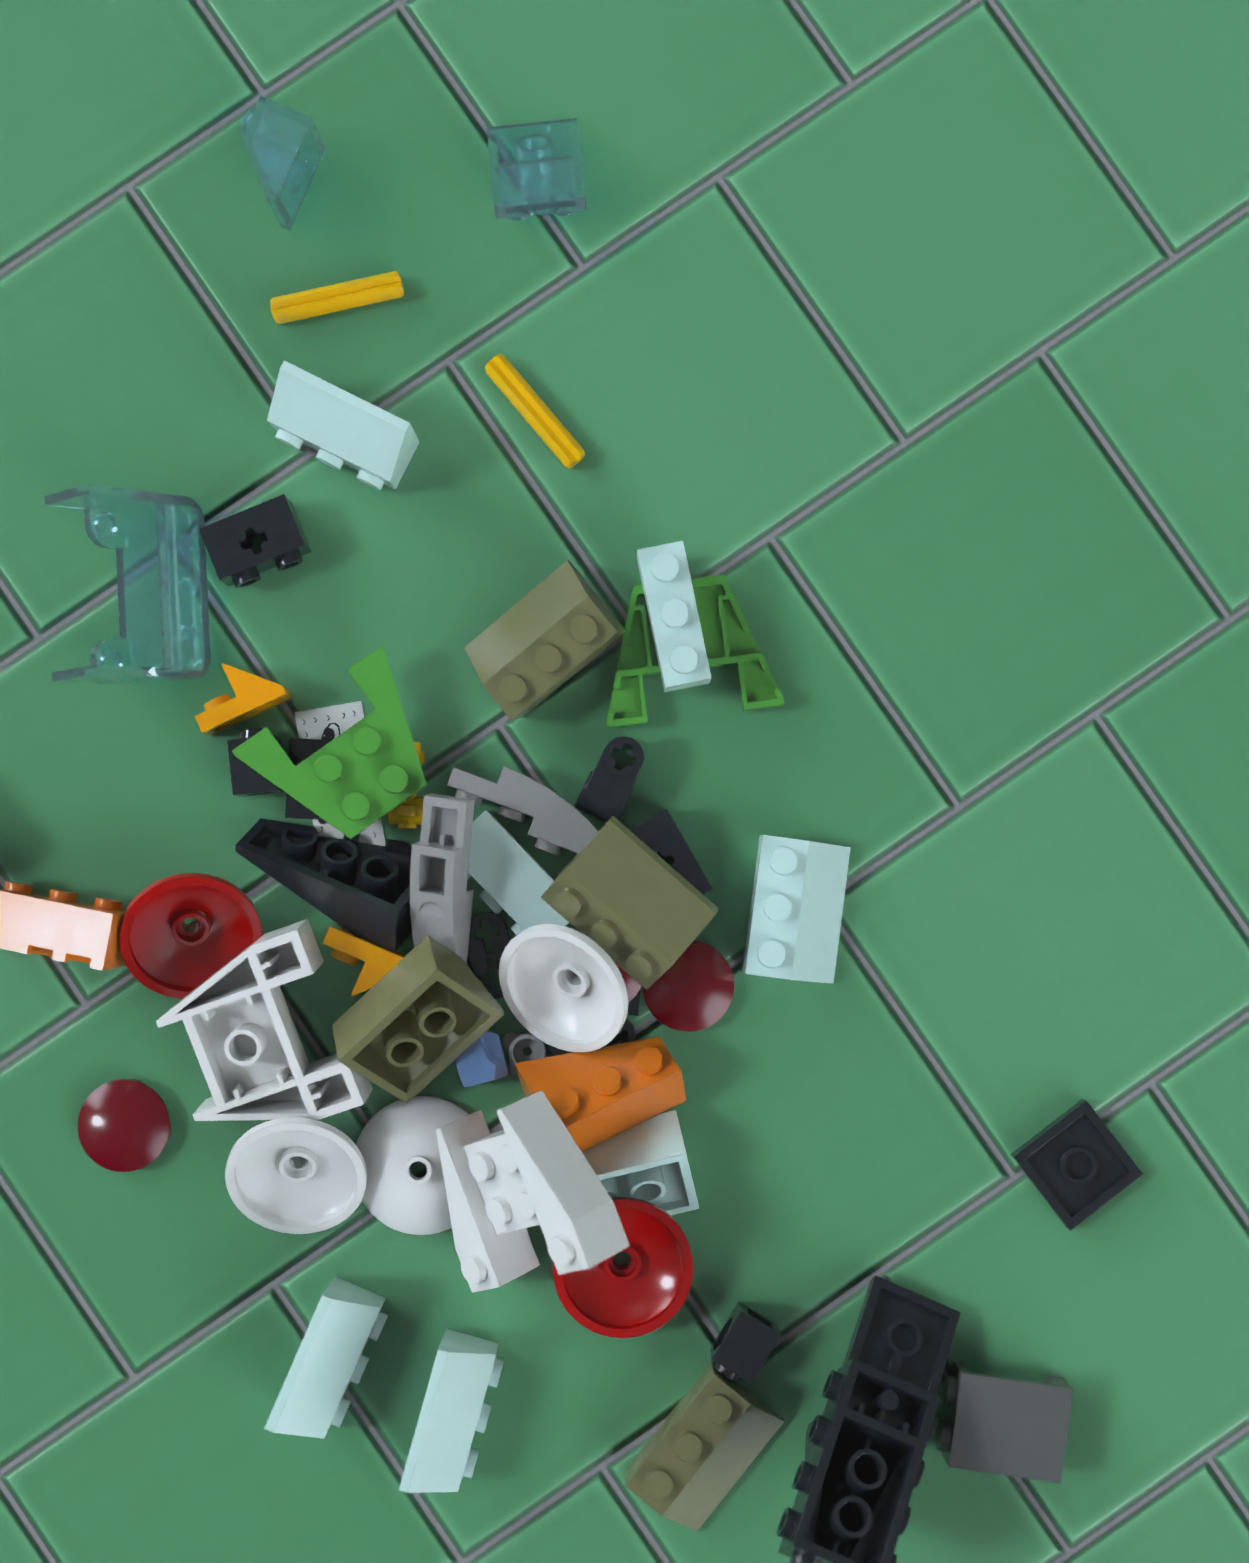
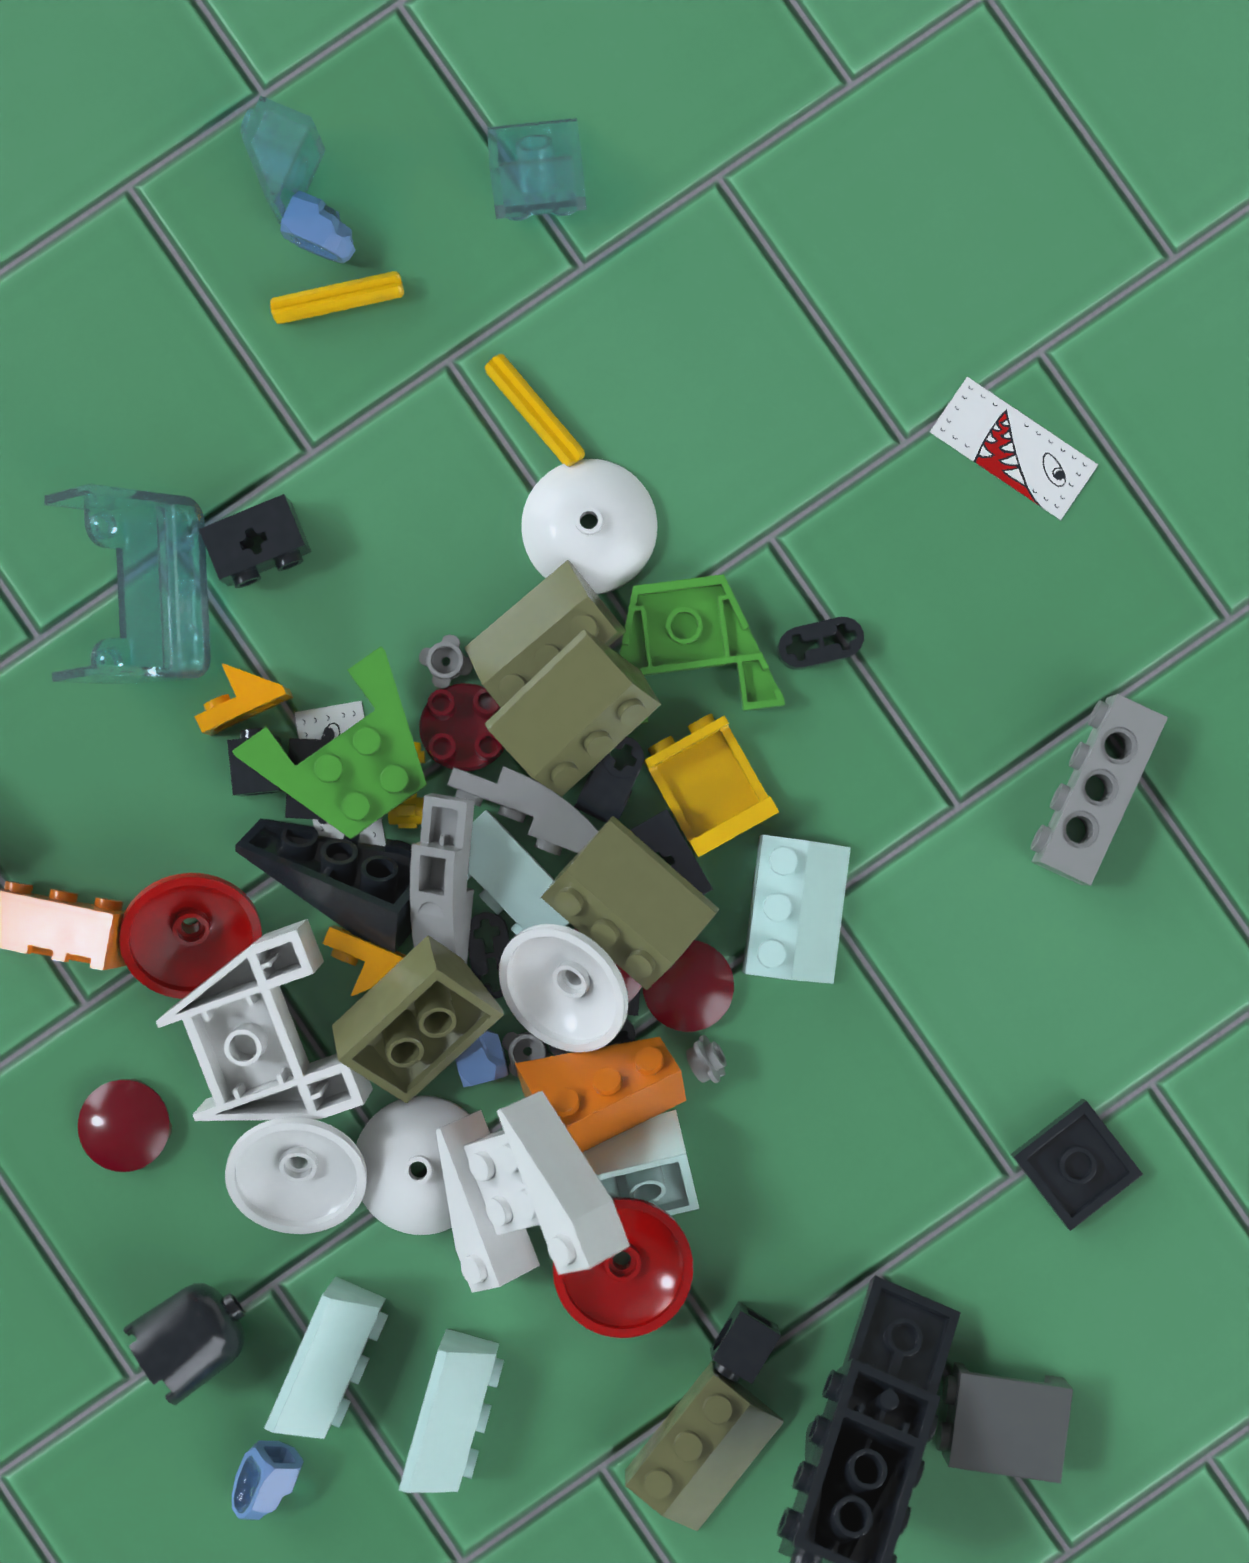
(188, 1339): none -> black cylinder
(263, 1478): none -> medium blue rock
(317, 228): none -> medium blue rock
(340, 428): light aqua slope -> none
(433, 657): none -> light grey plate
(455, 727): none -> dark red dish
(573, 712): none -> olive slope
(610, 551): none -> white dish
(673, 616): light aqua brick -> none
(706, 1060): none -> light grey plate
(709, 784): none -> yellow panel
(817, 632): none -> black beam
(1013, 448): none -> white sticker
(1139, 732): none -> light grey brick

